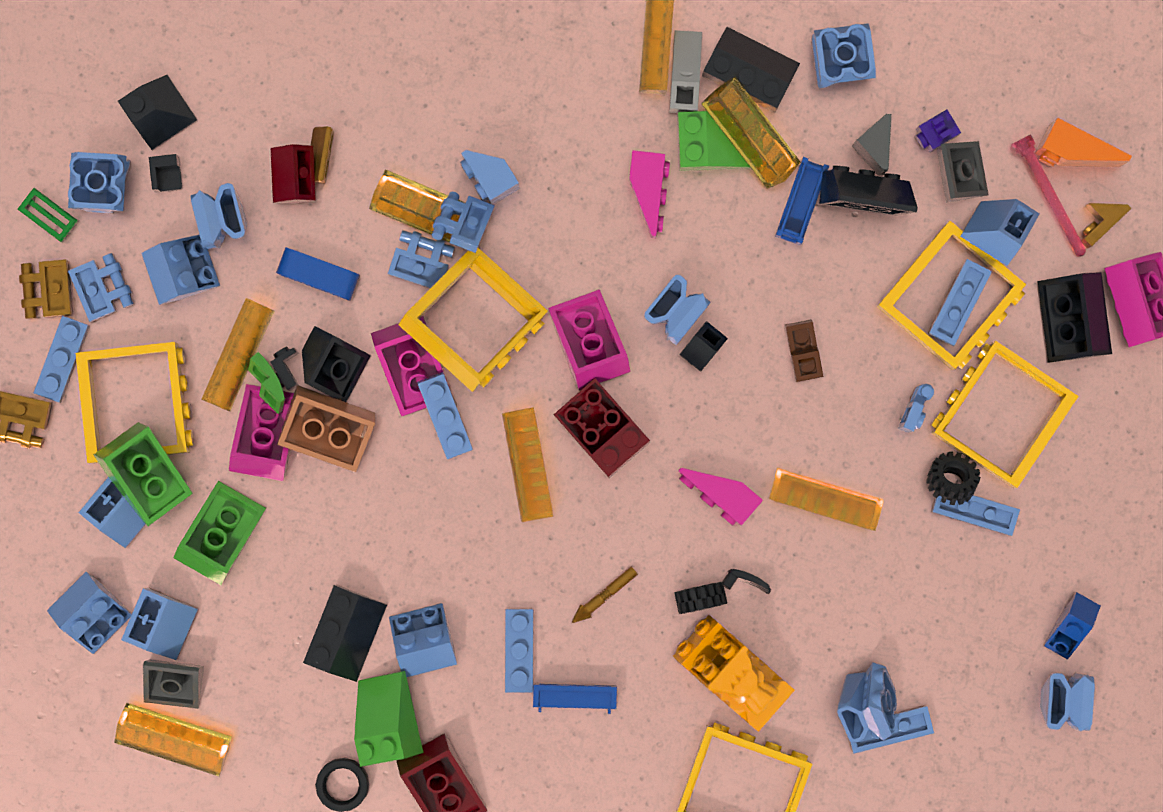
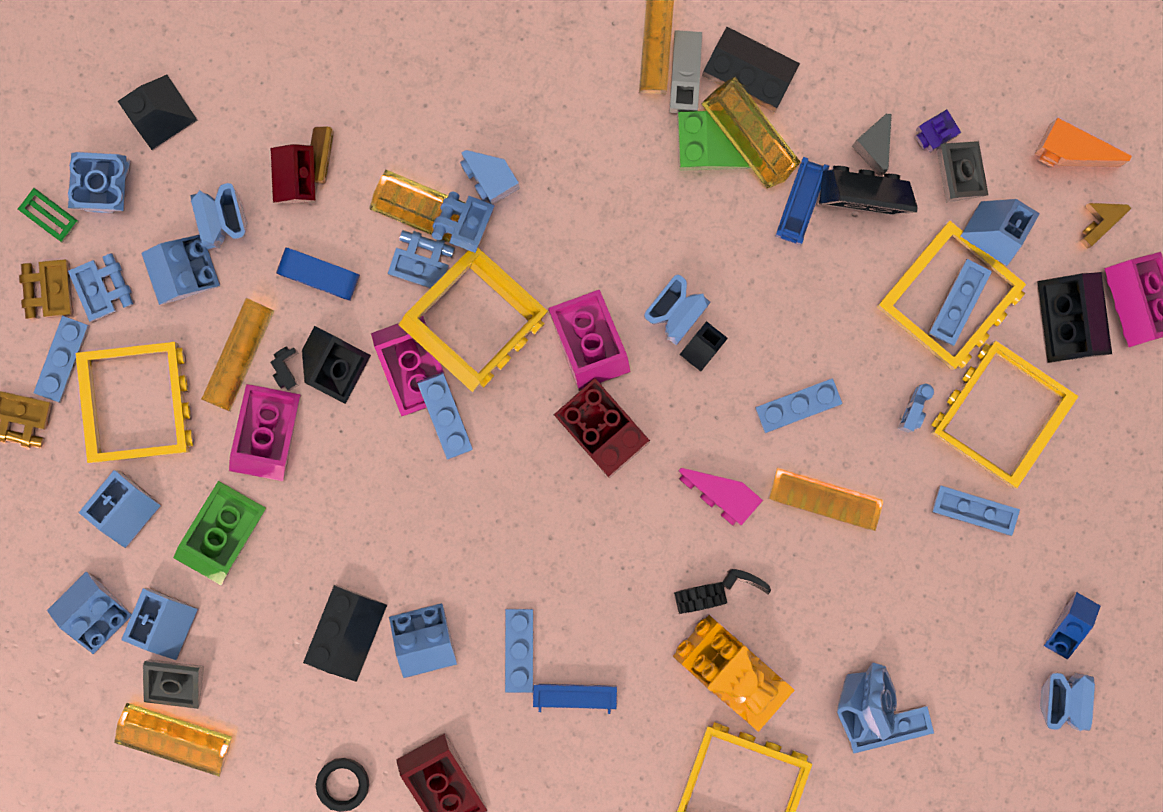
(143, 473): bright green slope -> none
(165, 173): black panel -> none
(270, 388): bright green slope -> none
(326, 428): nougat slope -> none
(385, 720): bright green slope -> none
(527, 464): clear yellow brick -> none
(585, 611): pearl gold piece -> none
(646, 182): dark pink slope -> none
(798, 405): none -> medium blue plate
(804, 350): reddish brown slope -> none
(843, 54): medium blue piece -> none
(959, 467): black tyre -> none
(1026, 149): clear pink piece -> none

